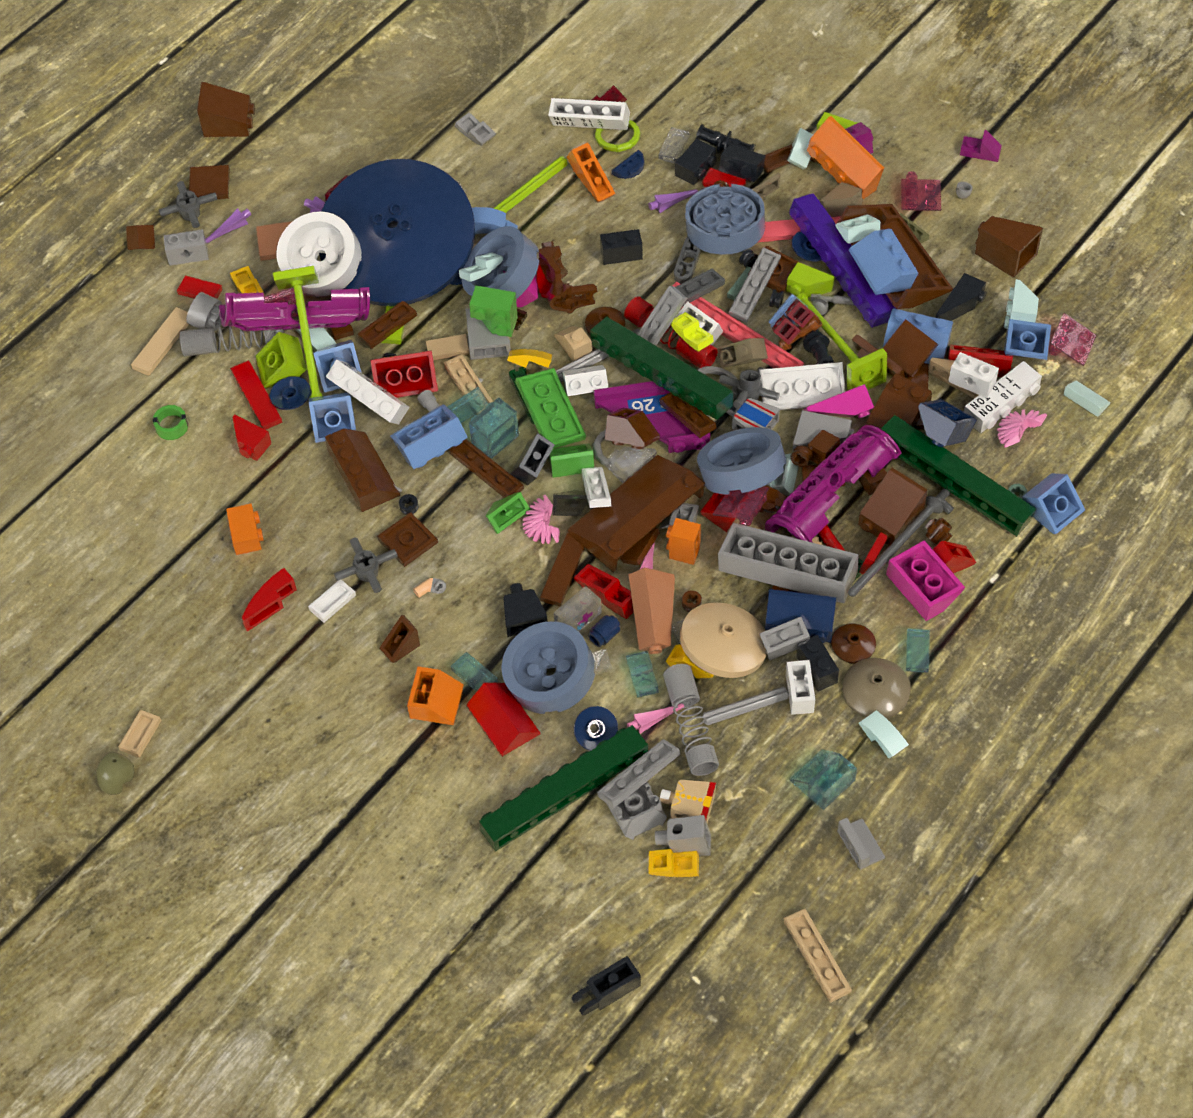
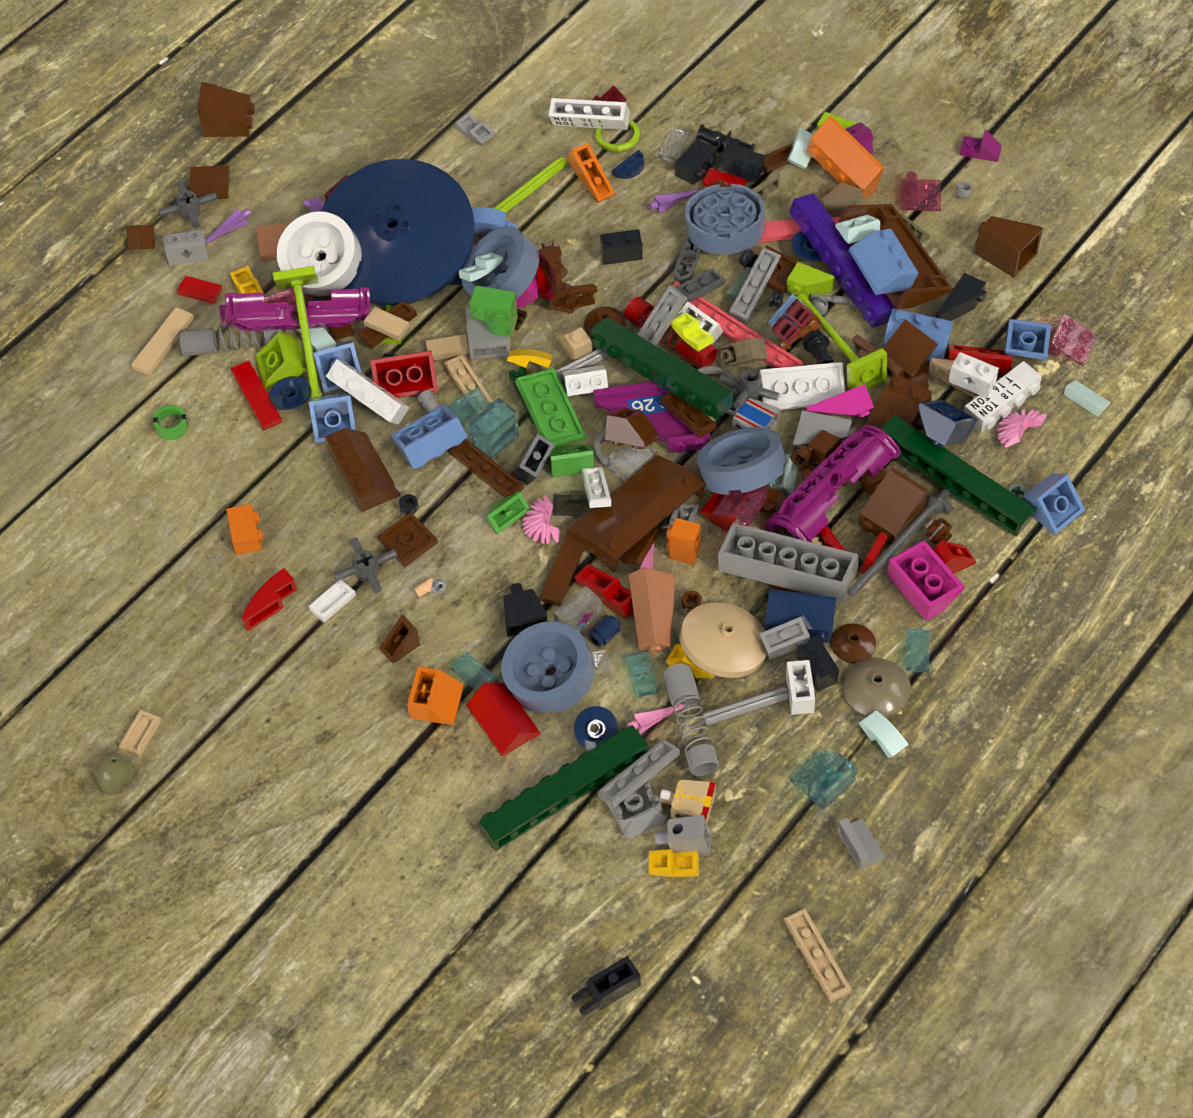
(204, 312): light grey piece -> none
(250, 438): red slope -> none
(386, 323): none -> tan tile
(1021, 304): light aqua slope -> none

